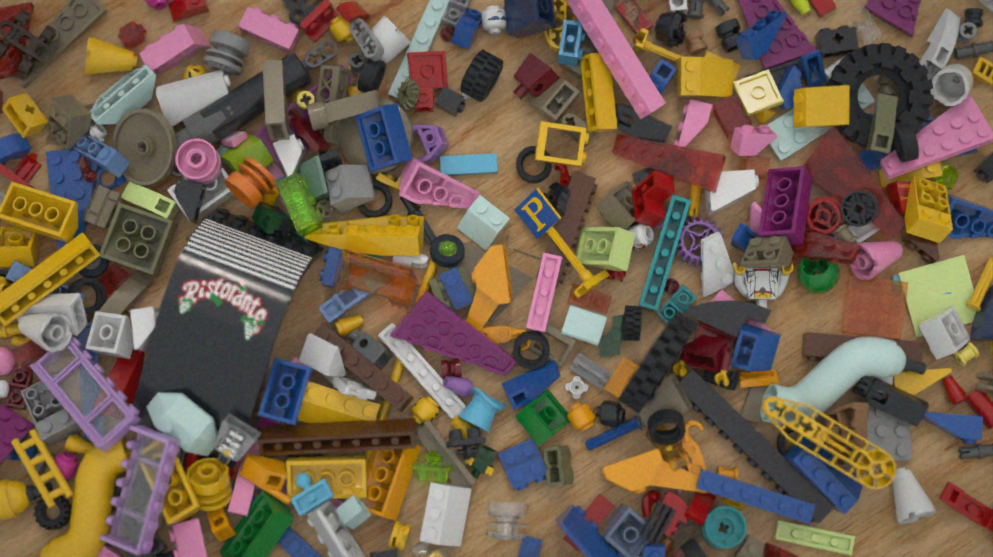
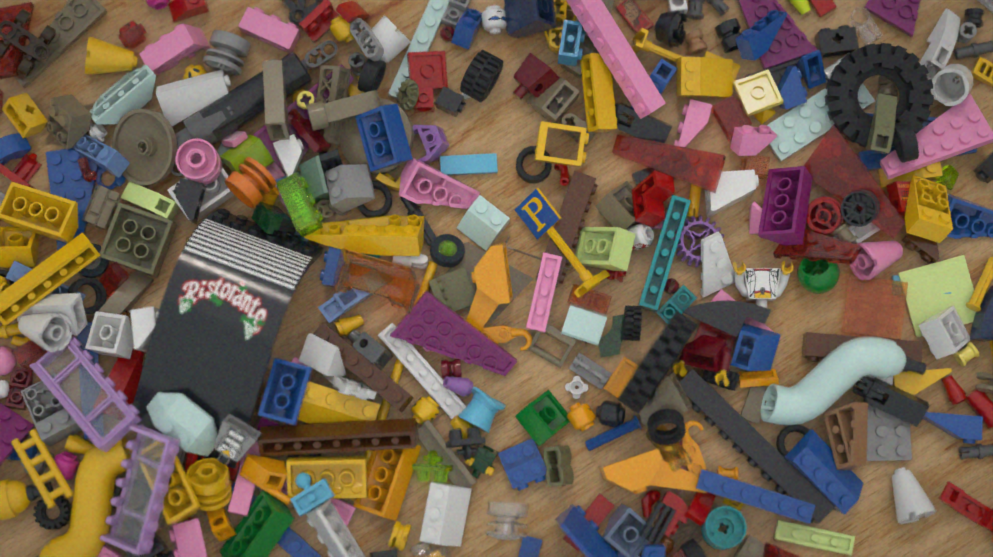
(352, 512): light aqua brick -> none
(455, 288): blue plate -> none
(526, 363): black tyre -> none
(530, 385): blue slope -> none
(558, 197): black plate -> none
(742, 237): blue slope -> none
(767, 252): dark tan slope -> none
(818, 435): yellow beam -> none
(821, 107): yellow slope -> none

